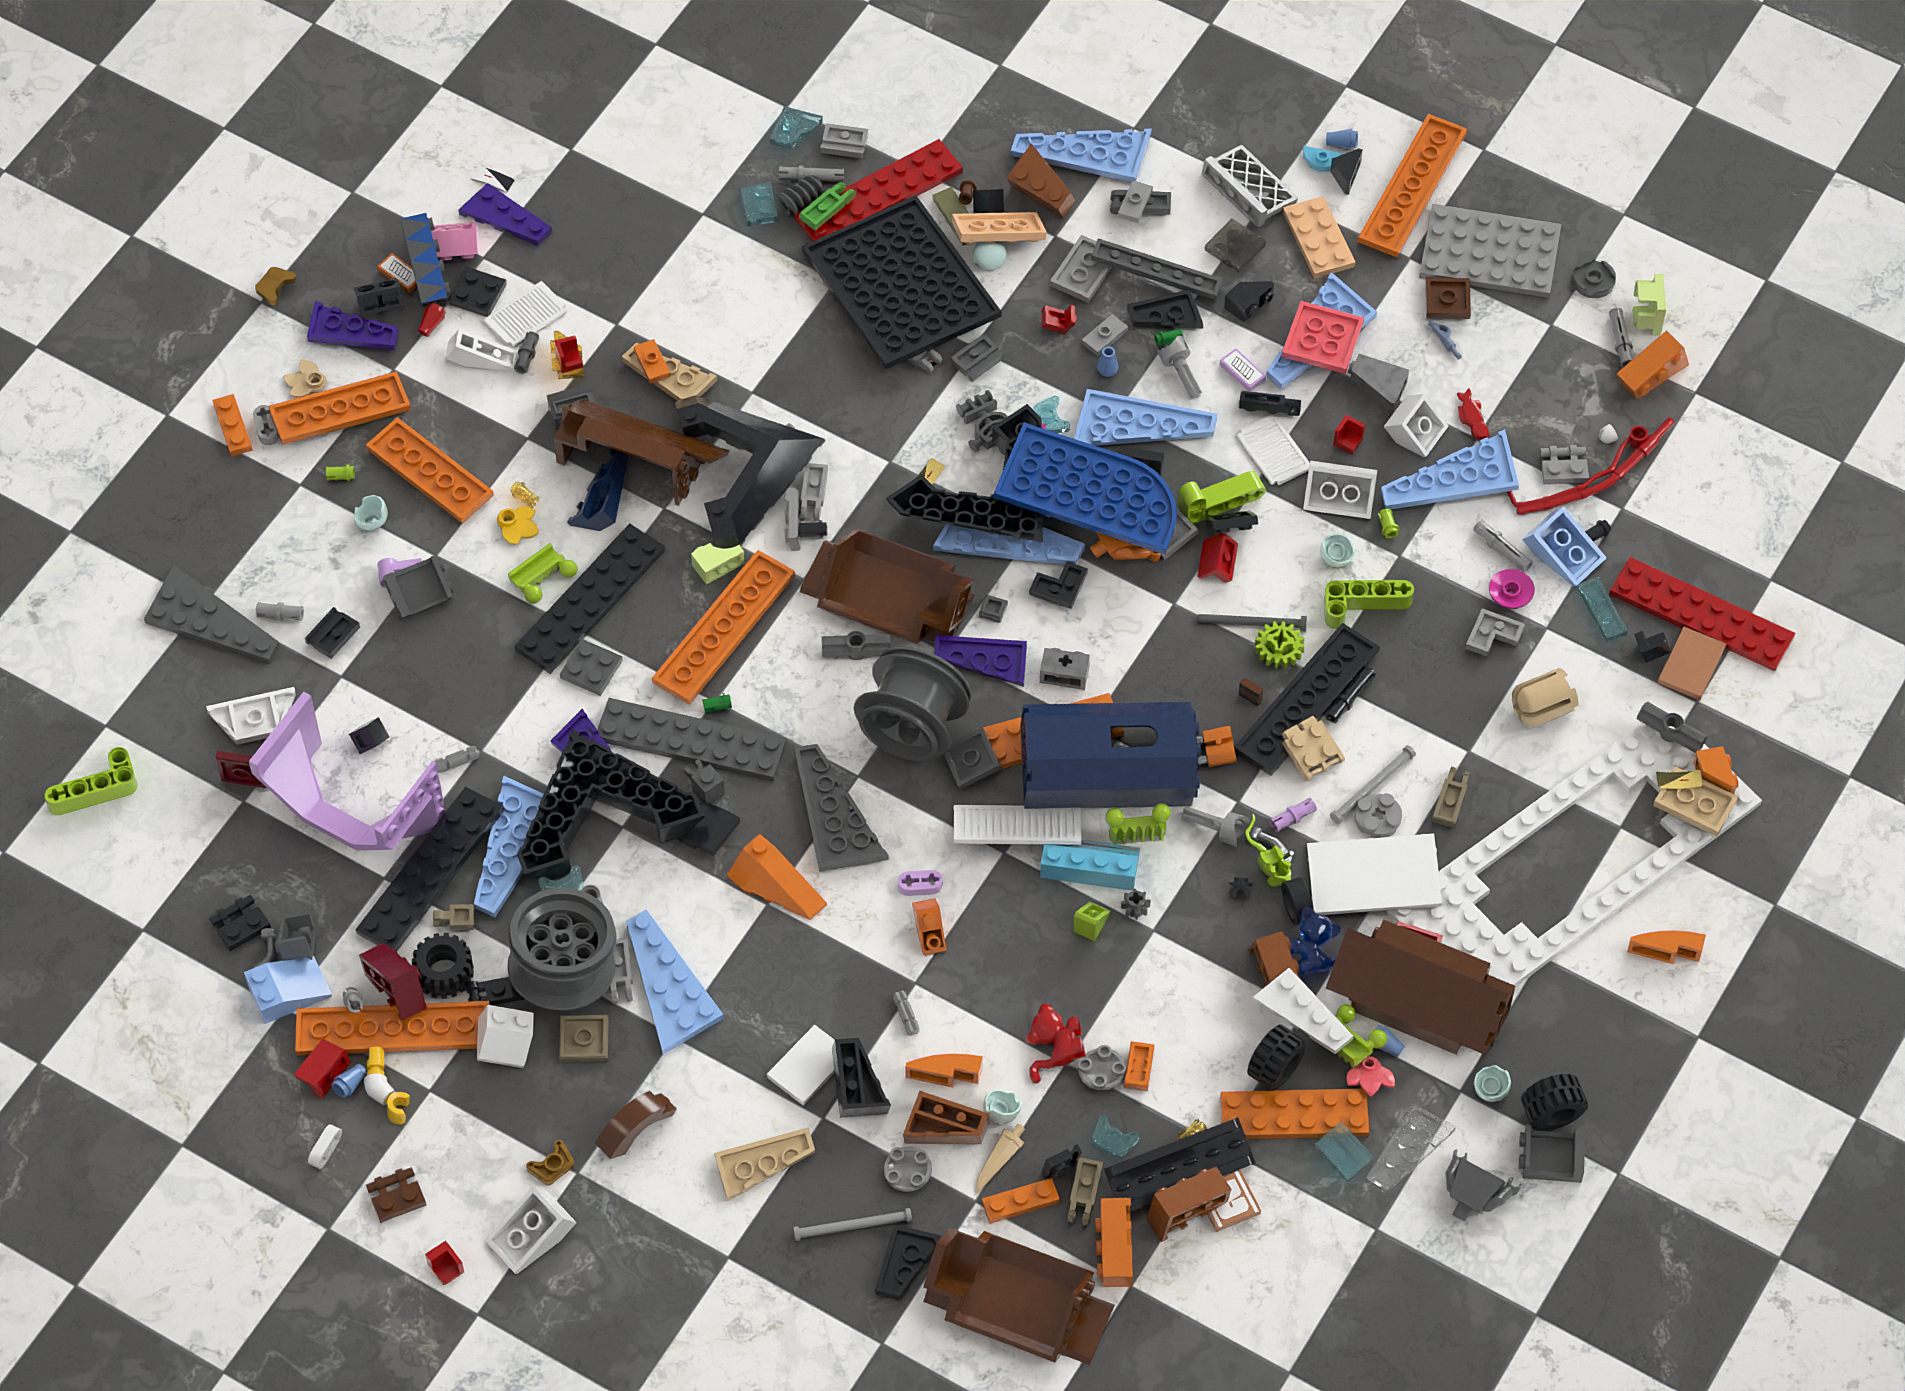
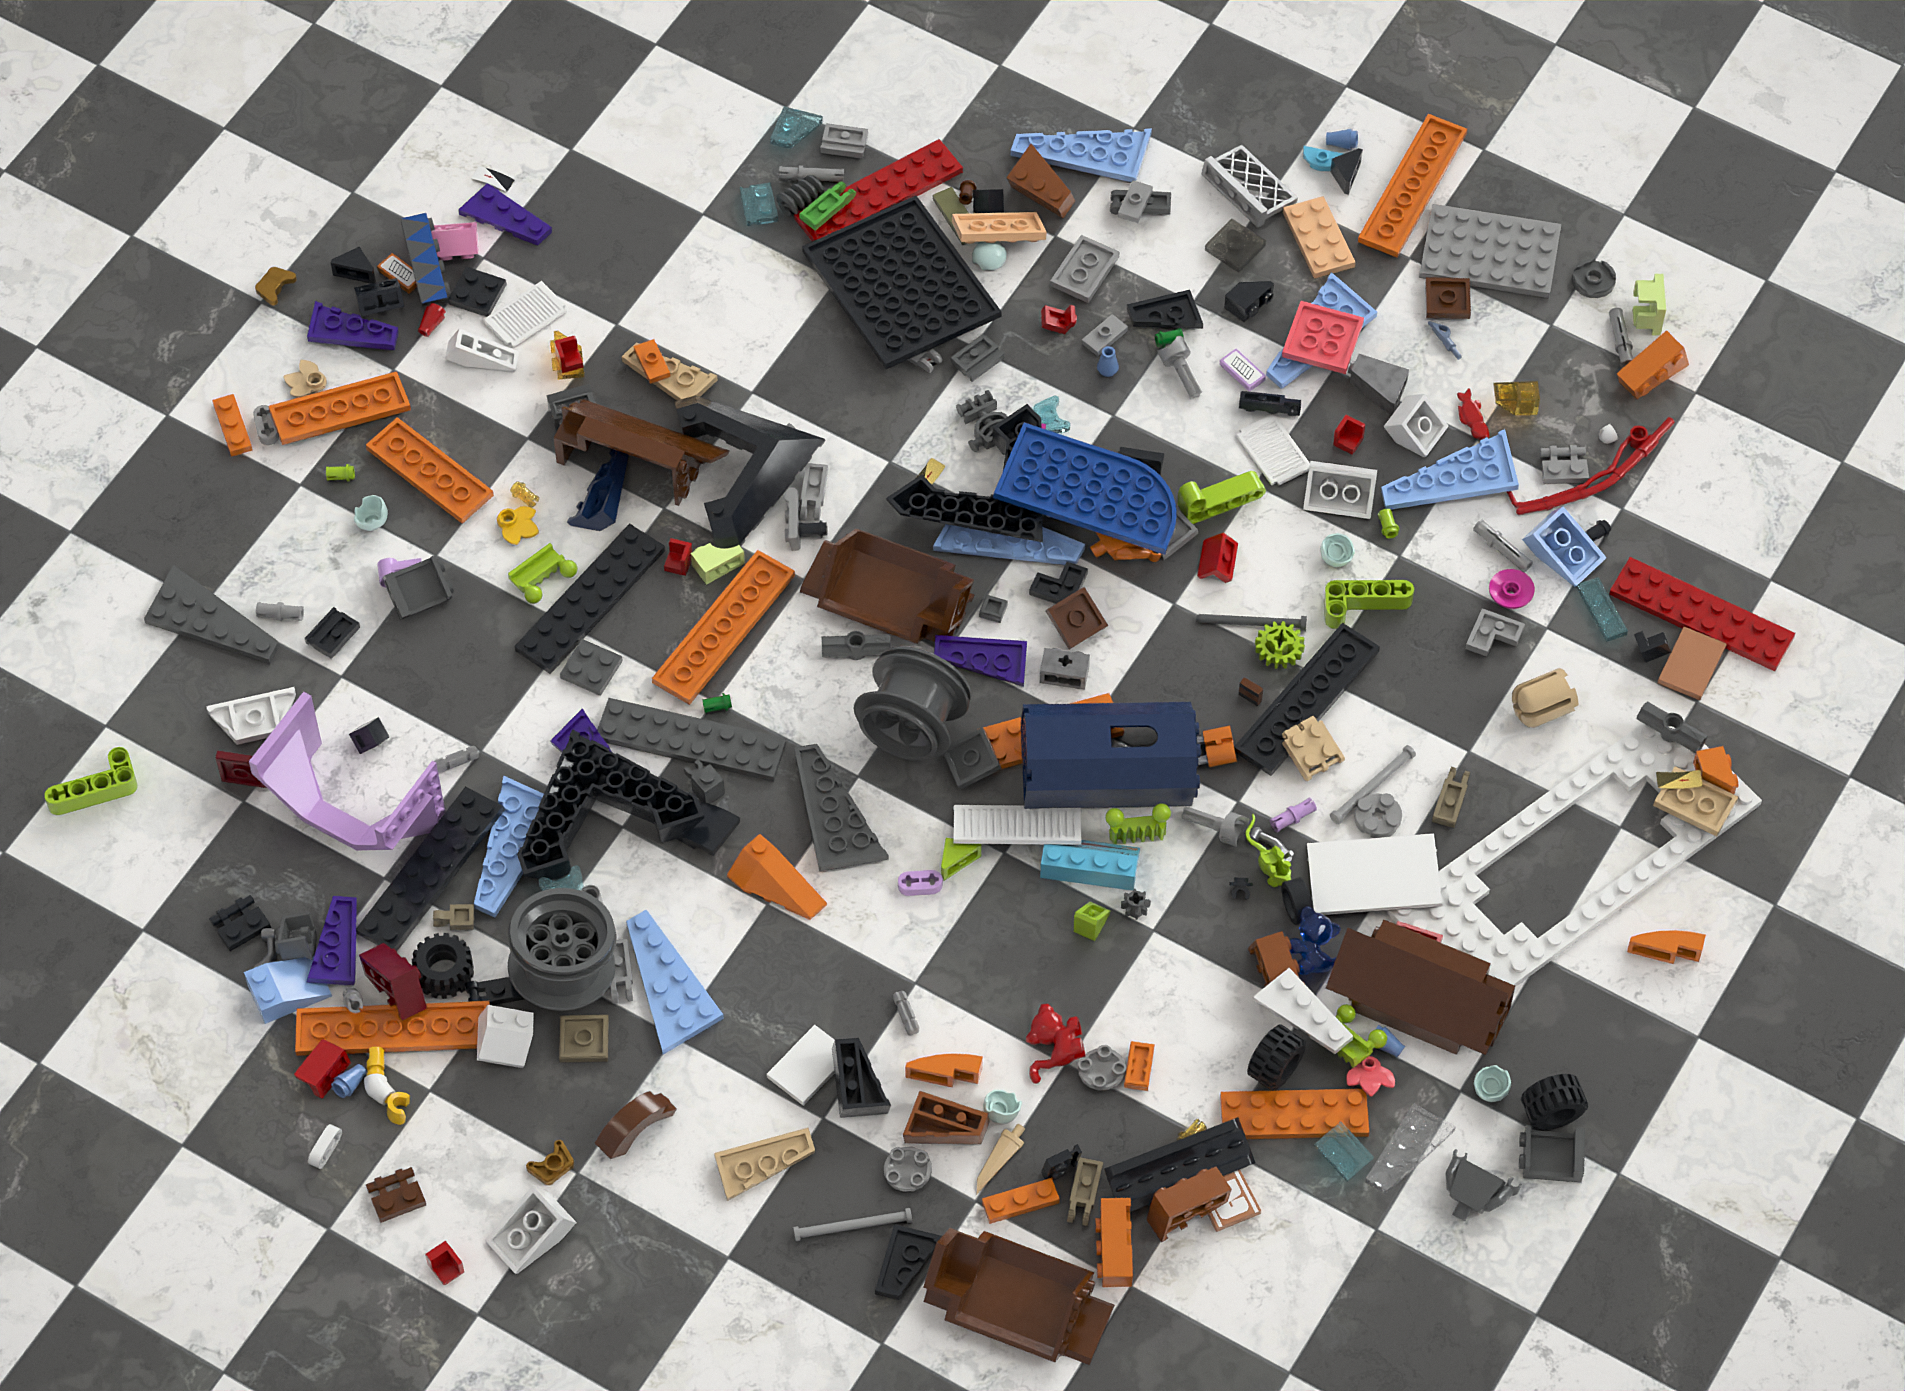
(336, 949): none -> dark purple wing
(353, 266): none -> black slope
(526, 352): dark grey pin -> none
(678, 557): none -> red panel
(929, 926): orange slope -> none
(958, 856): none -> lime slope
(1076, 618): none -> reddish brown plate
(1112, 1140): clear light blue piece -> none
(1124, 419): light blue wing -> none
(1156, 269): dark grey plate -> none
(1223, 522): black plate -> none
(1345, 701): black pin -> none
(1518, 397): none -> clear yellow slope

